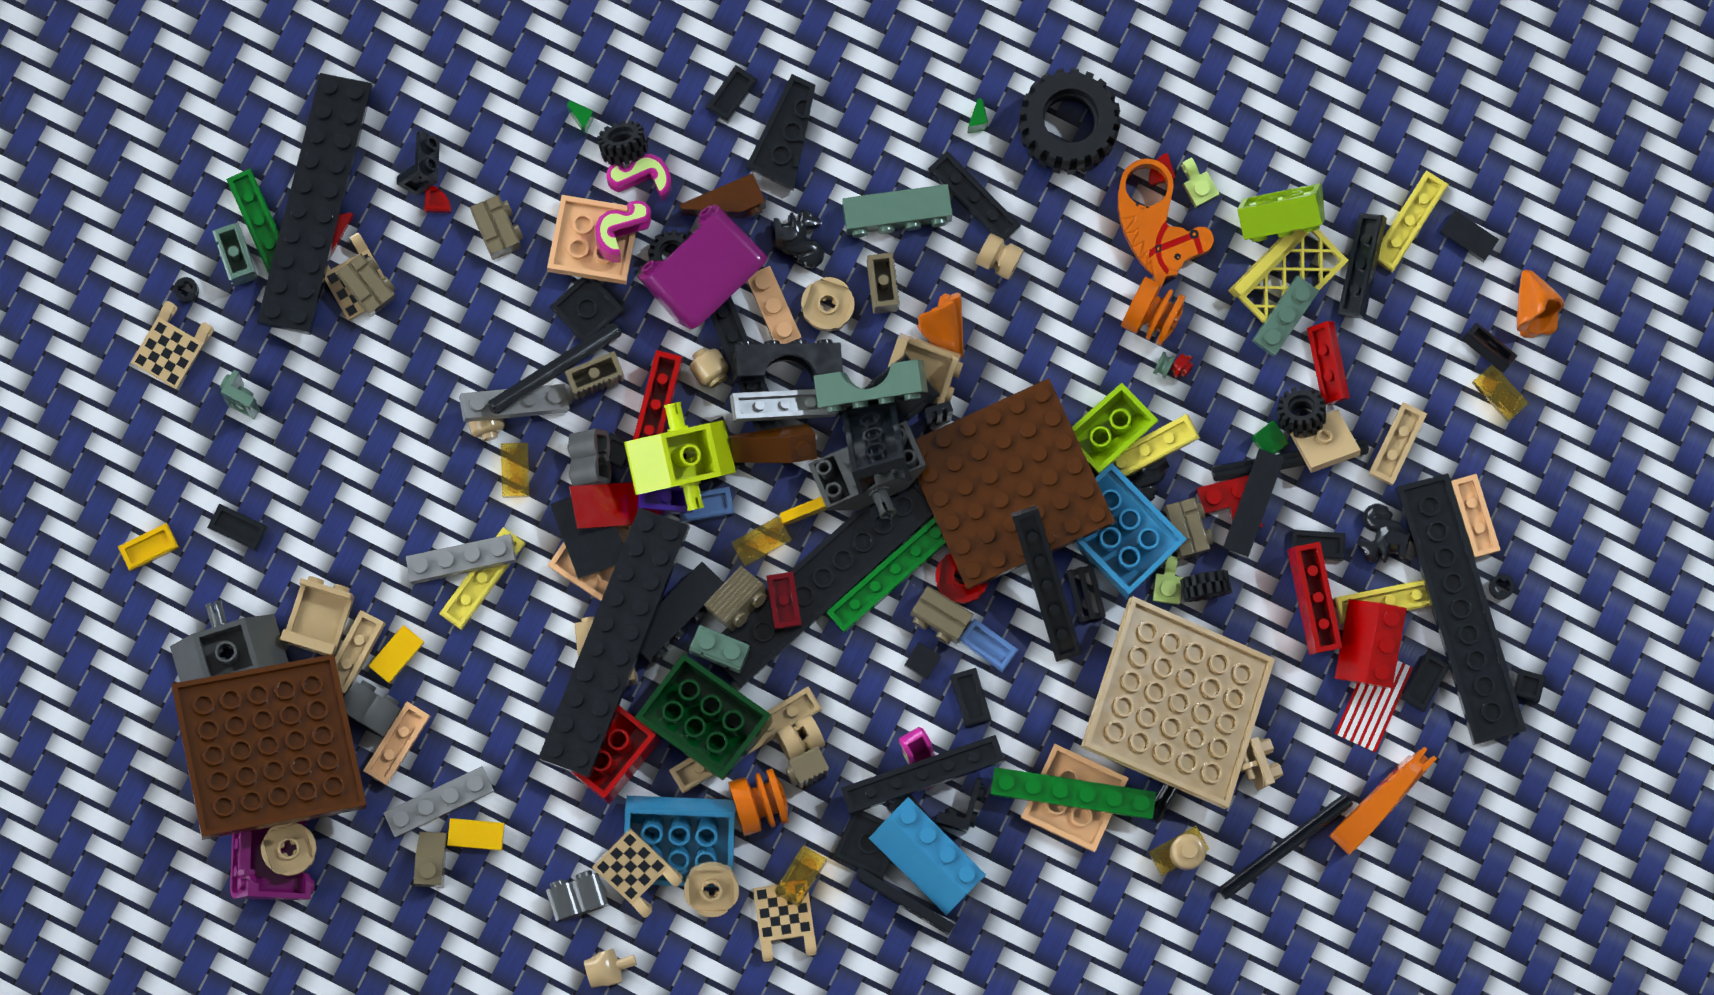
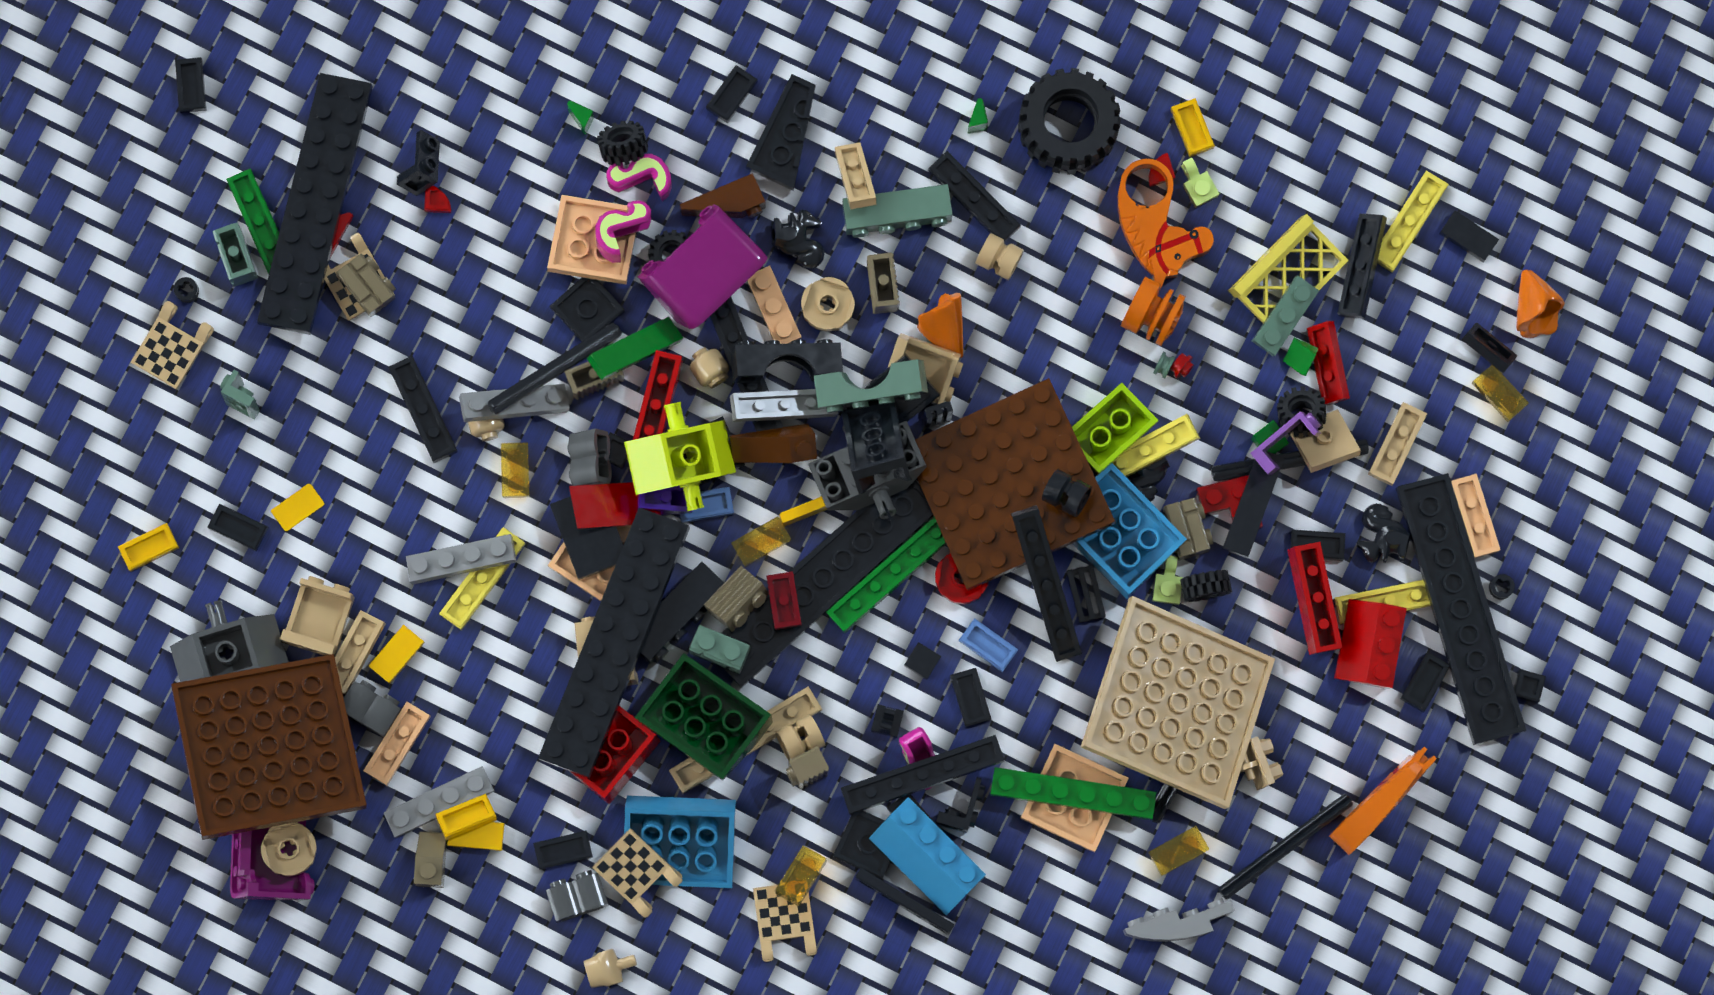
(190, 85): none -> black tile
(297, 507): none -> yellow sticker
(423, 409): none -> black tile
(466, 817): none -> yellow tile
(495, 226): dark tan brick -> none
(563, 850): none -> black tile
(634, 348): none -> green tile
(723, 899): tan plate -> none
(759, 802): orange wheel -> none
(855, 175): none -> tan plate
(887, 721): none -> black tile
(941, 615): dark tan brick -> none
(1067, 493): none -> black wheel
(1168, 927): none -> light grey slope
(1187, 851): tan head -> none
(1192, 127): none -> yellow tile
(1263, 457): none -> medium lavender panel
(1282, 212): lime slope -> none
(1300, 356): none -> green slope
(1371, 710): sticker -> none

